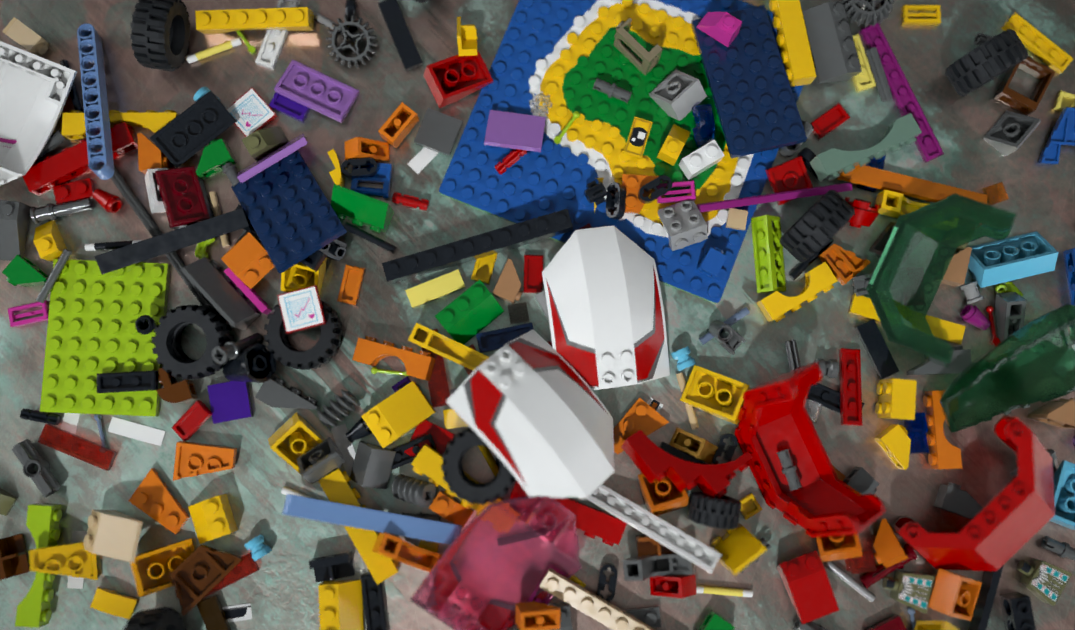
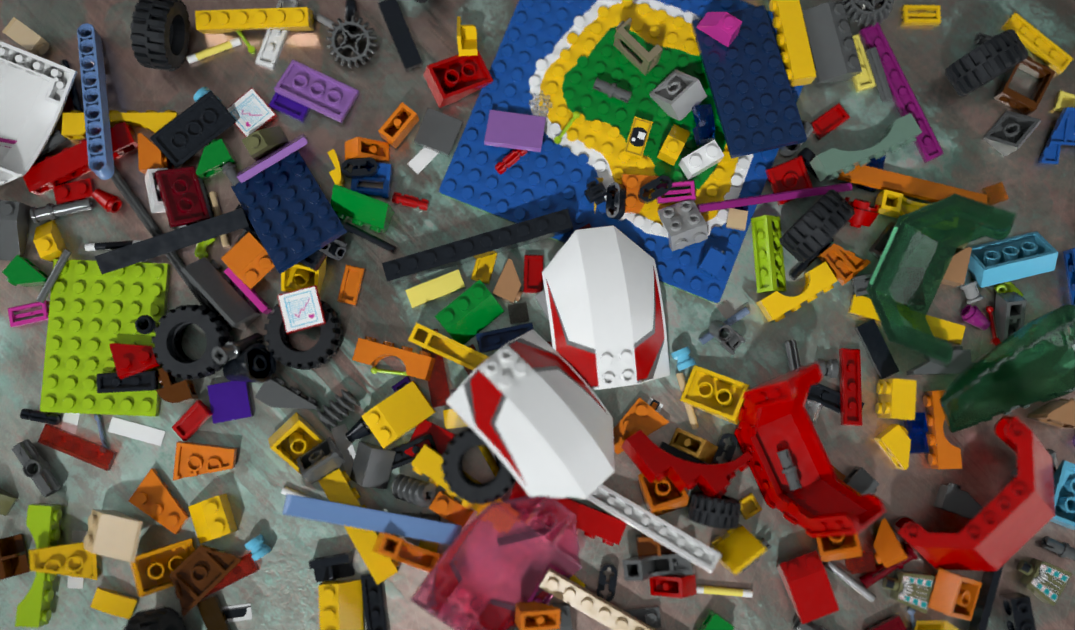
(132, 359): none -> red wing

